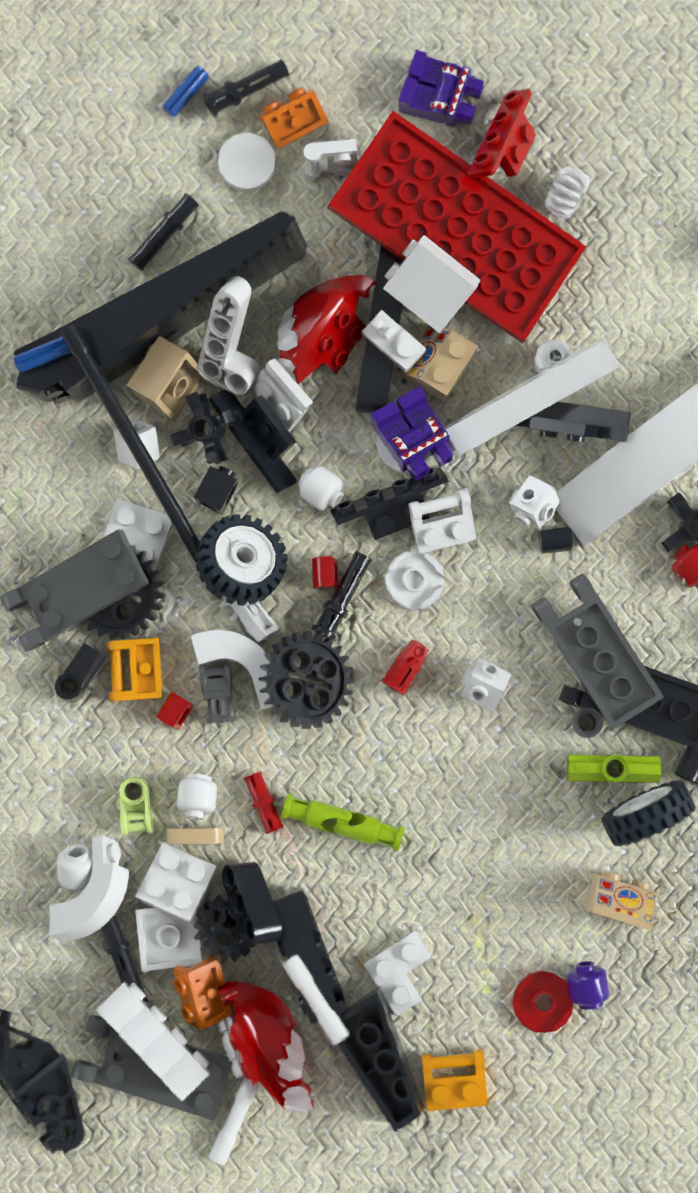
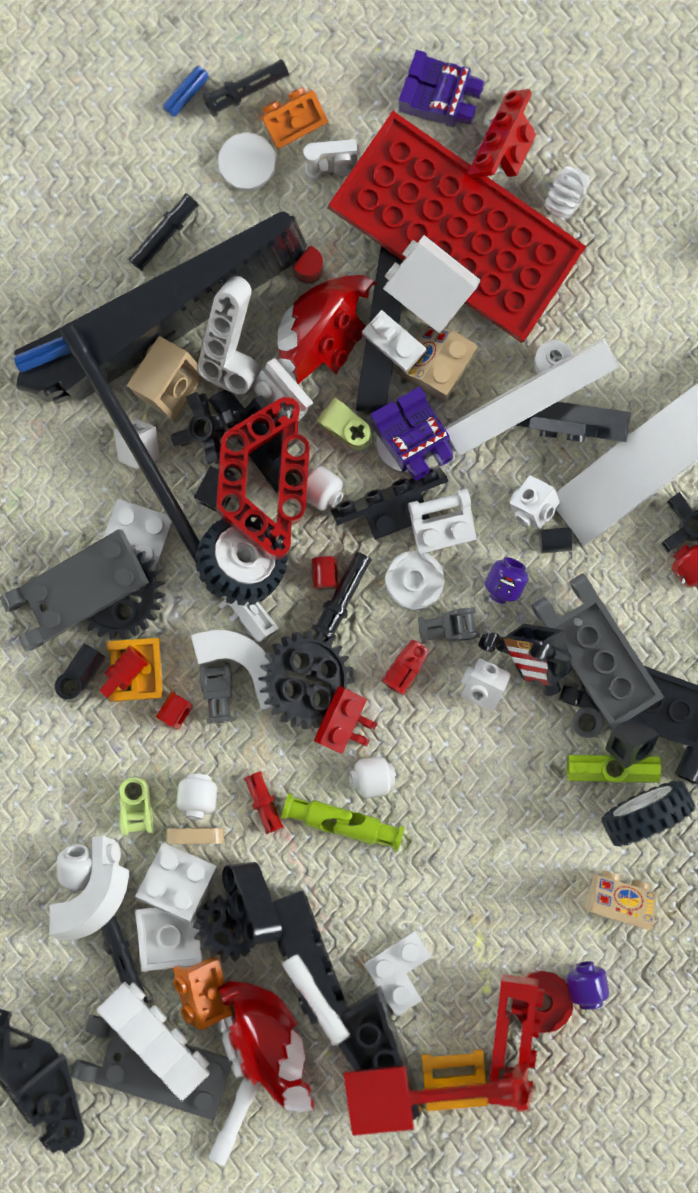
(124, 671): none -> red hinge
(288, 464): none -> red piece
(309, 266): none -> red brick
(341, 719): none -> red hinge
(342, 422): none -> yellowish green piece
(372, 777): none -> white head
(382, 1099): none -> red piece
(451, 626): none -> dark grey connector
(506, 580): none -> dark purple head
(520, 990): none -> red brick
(537, 653): none -> black torso
(631, 741): none -> black brick

